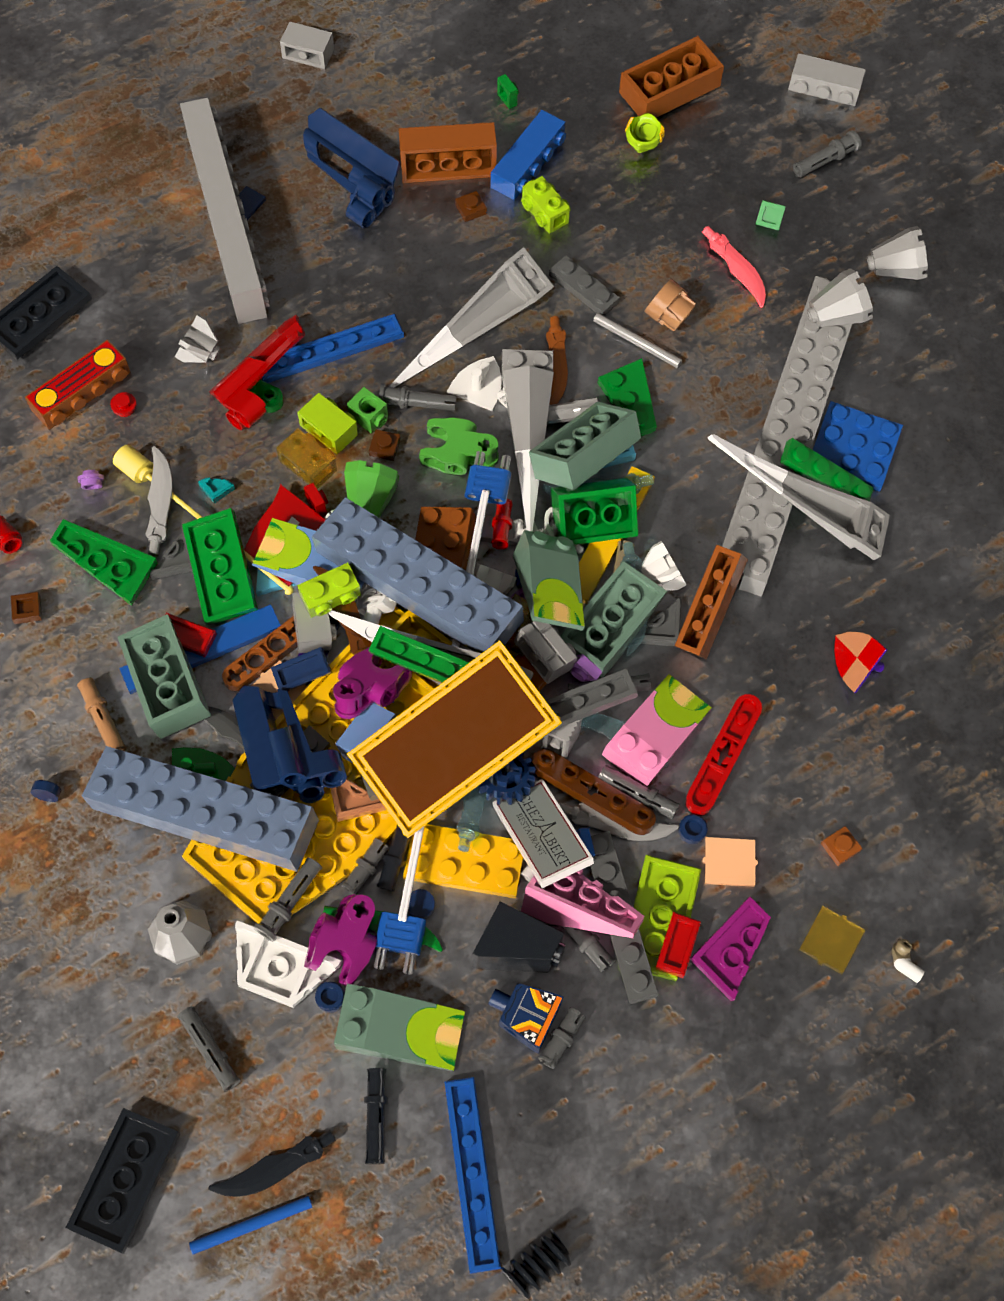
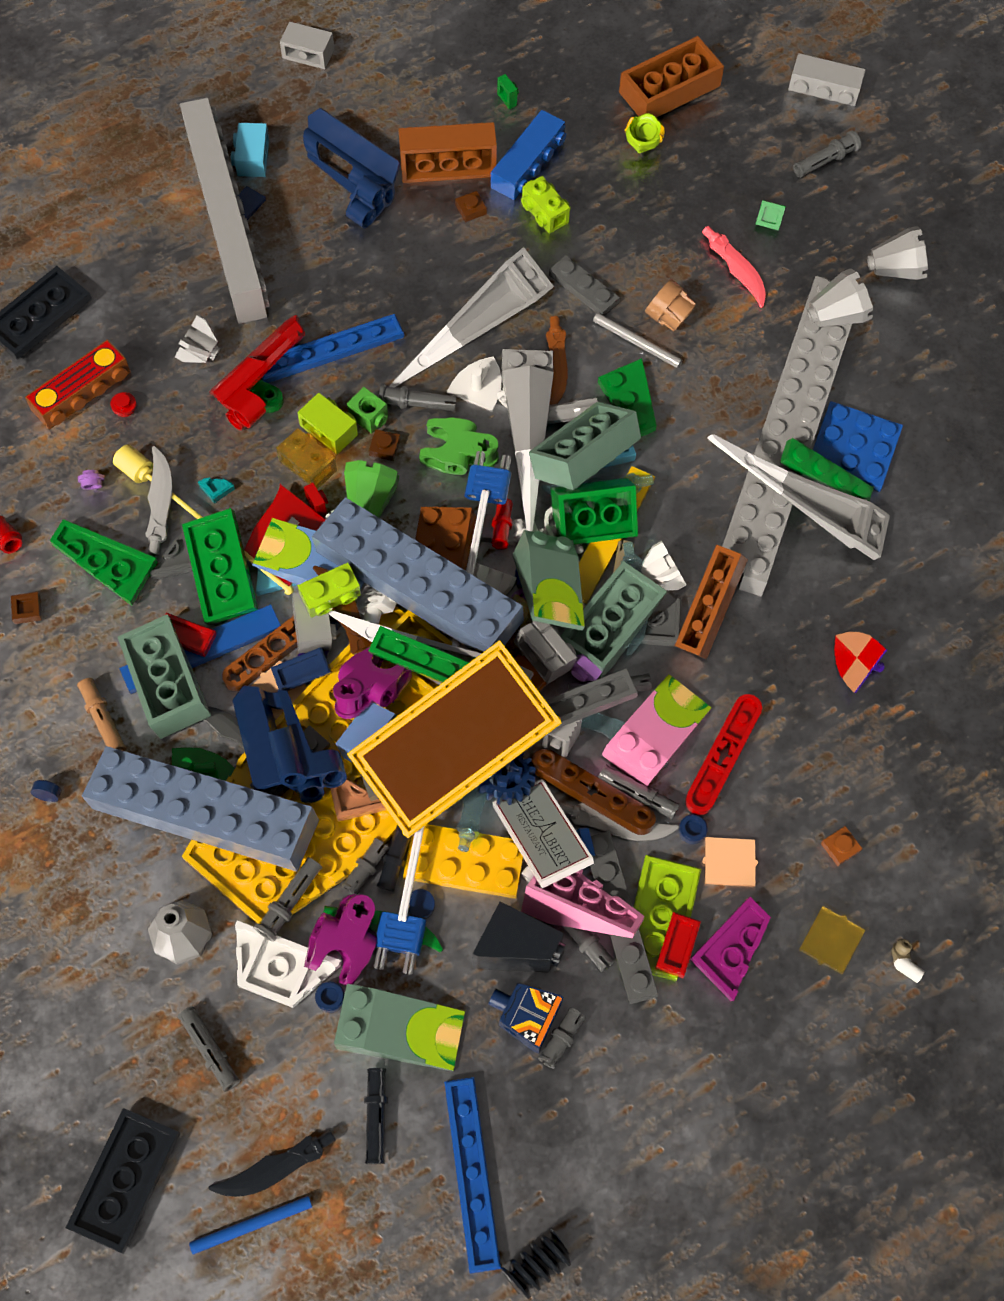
(251, 149): none -> medium azure brick

